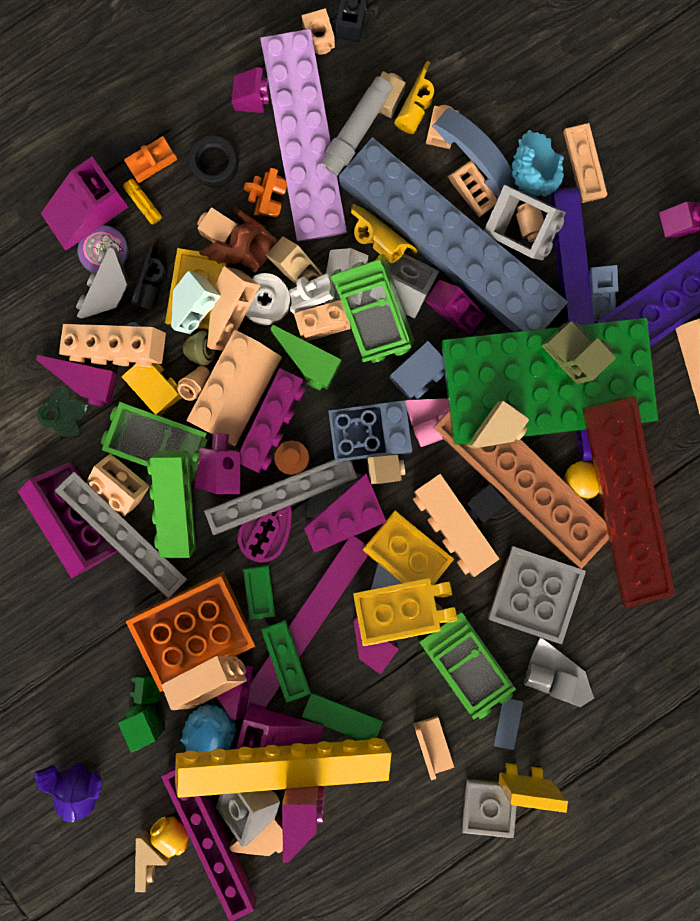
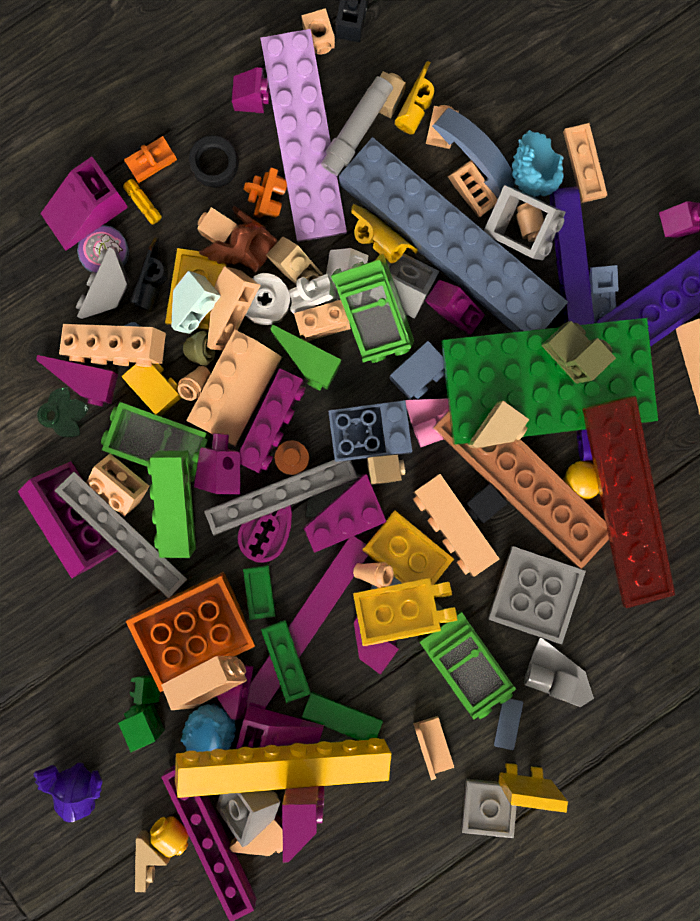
(377, 574): none -> light nougat cone

